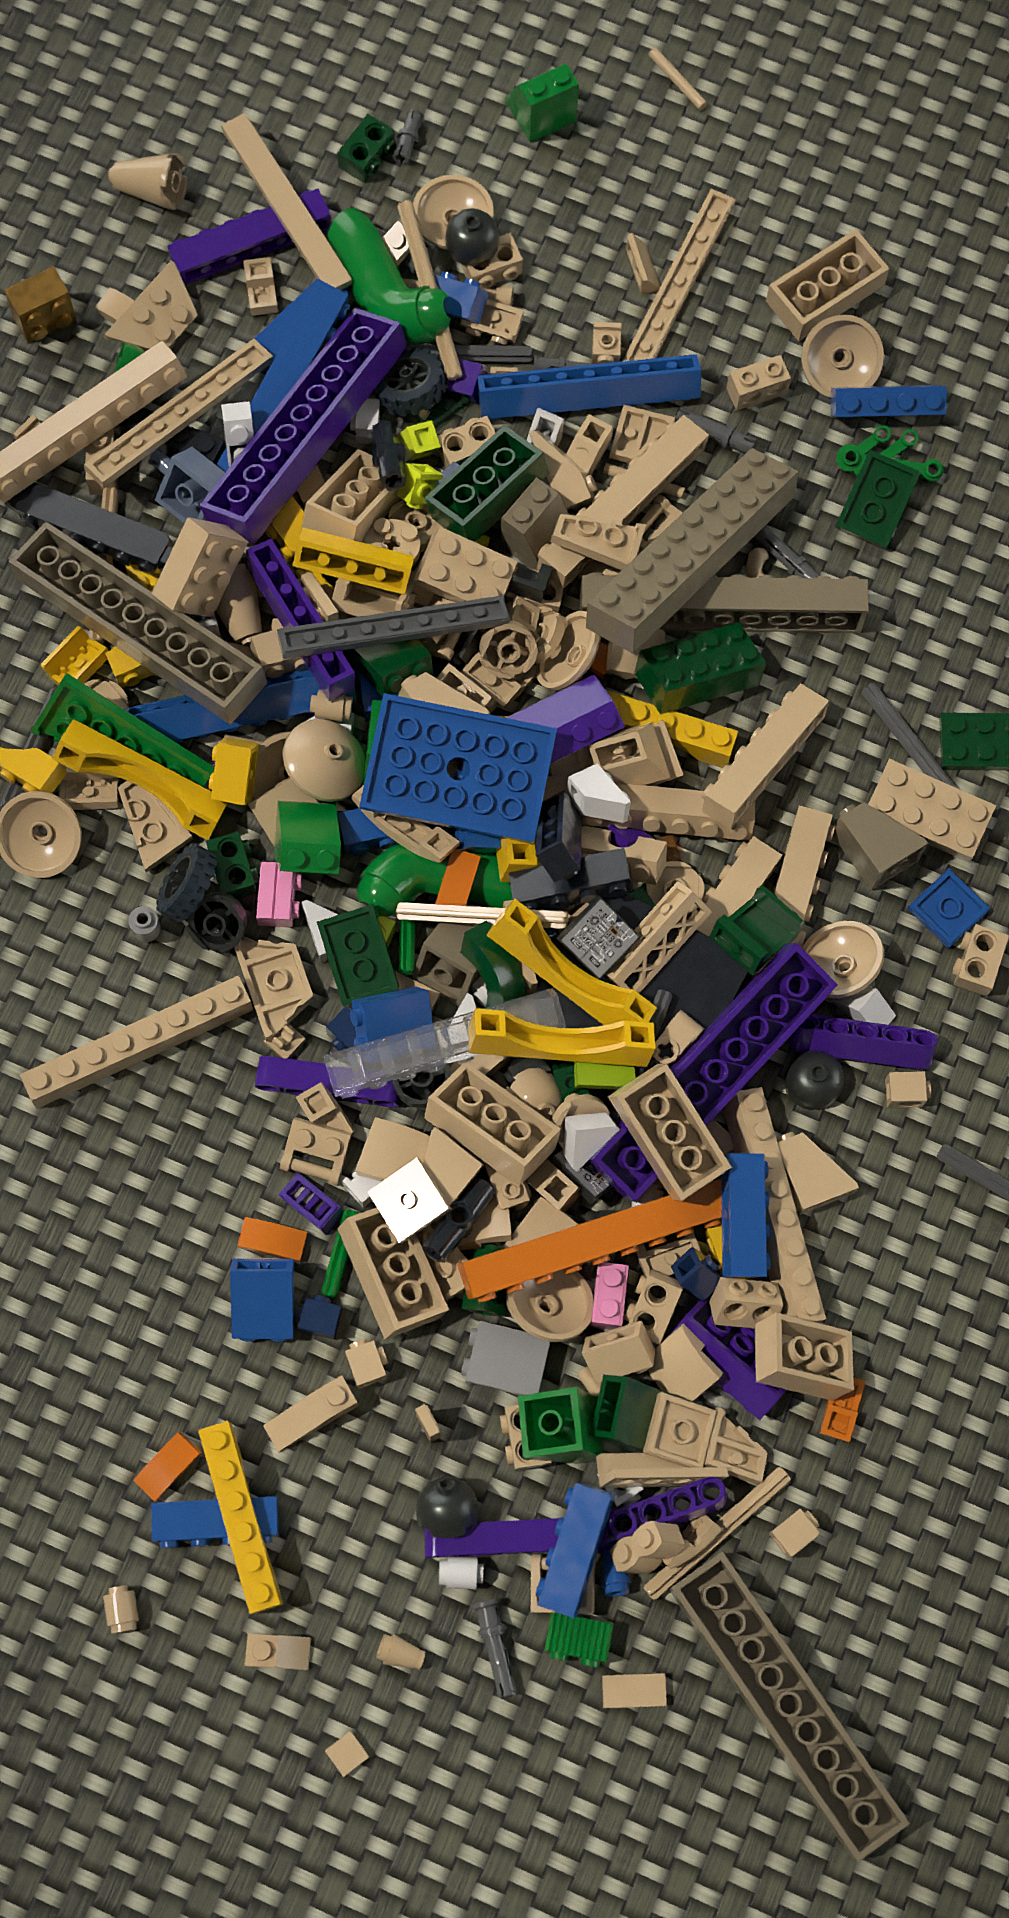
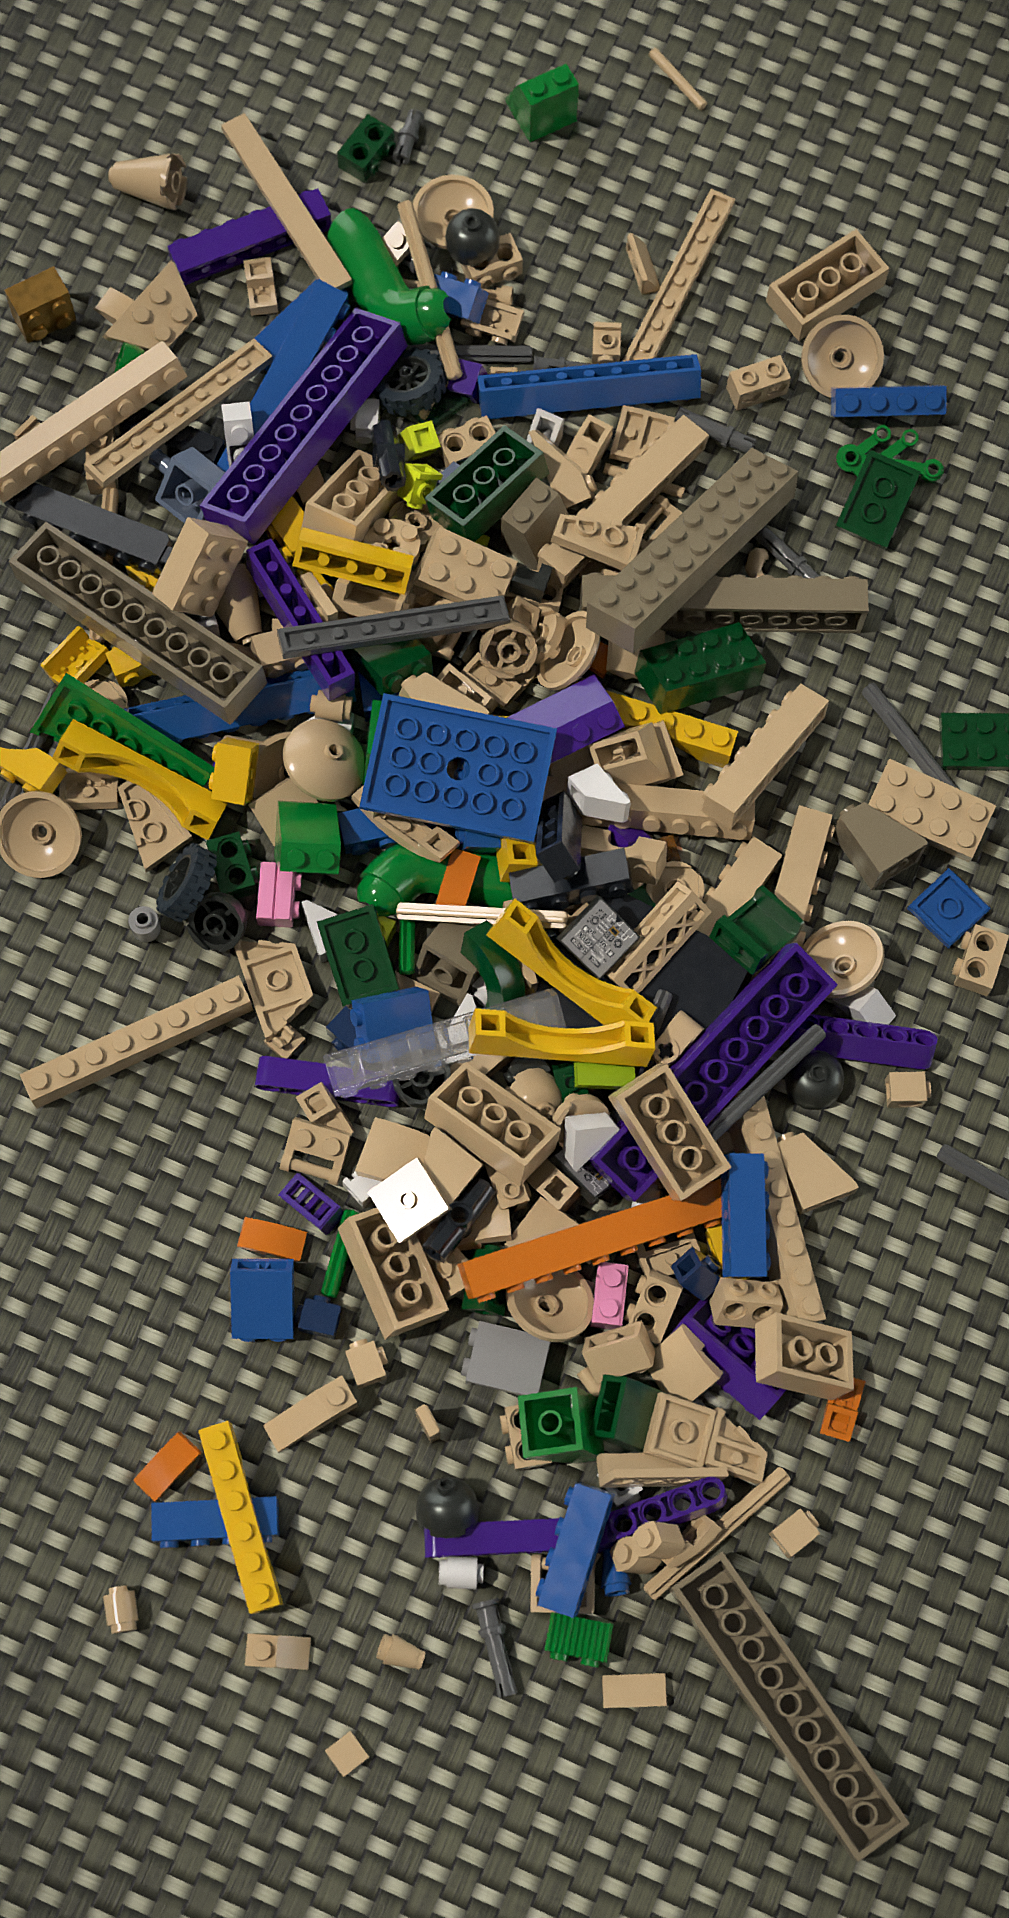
(766, 1081): none -> dark grey axle

